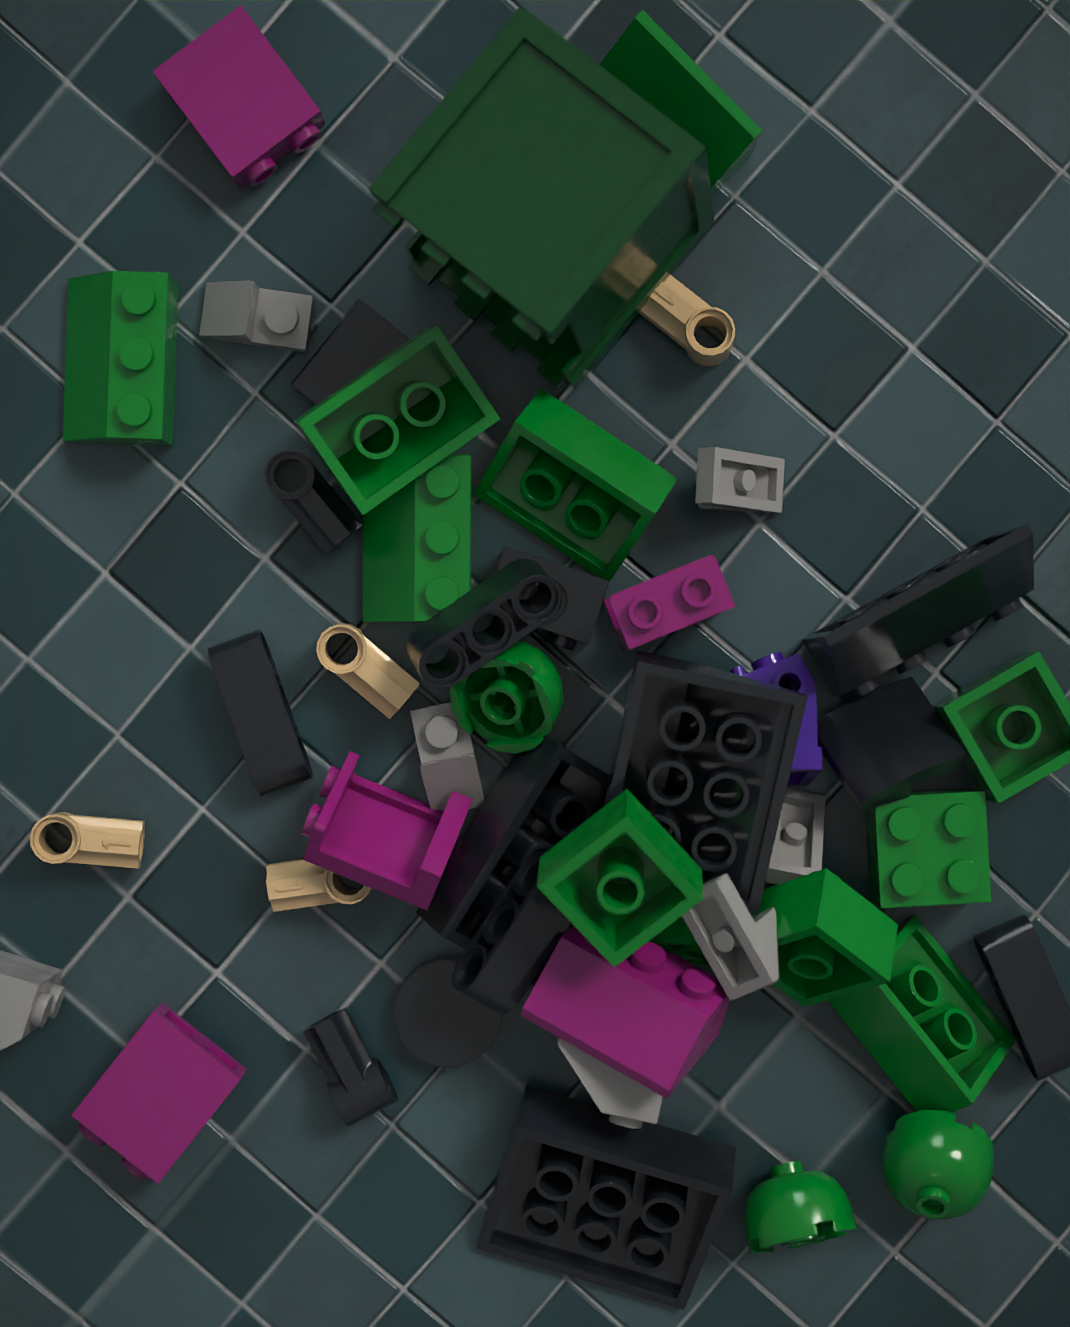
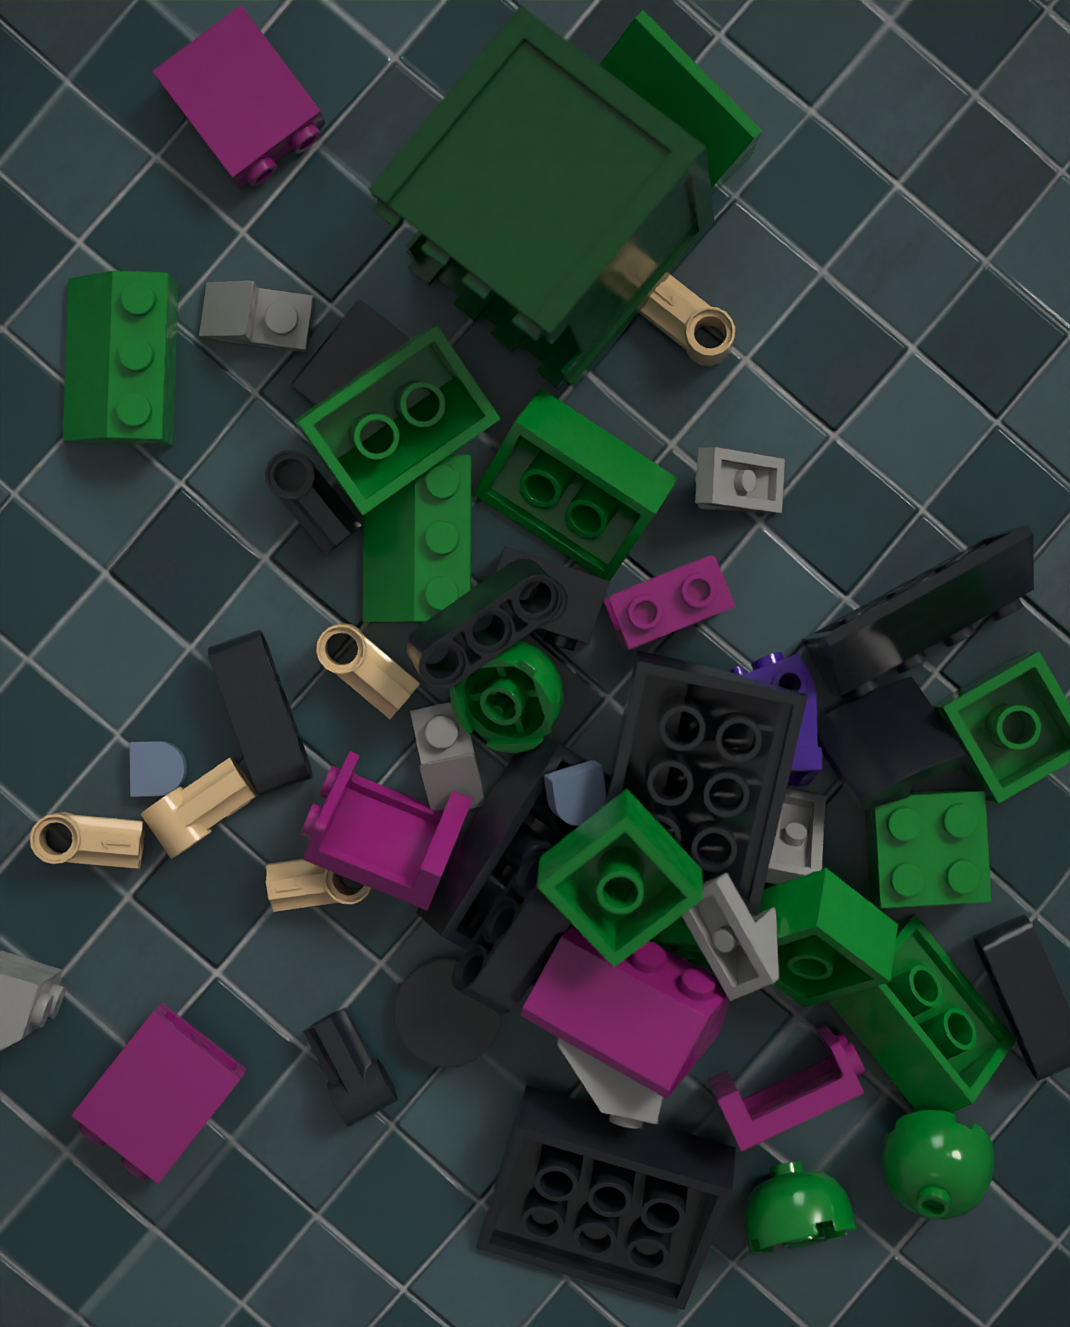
(155, 768): none -> sand blue tile
(189, 813): none -> tan piece
(576, 791): none -> sand blue tile
(794, 1097): none -> magenta panel

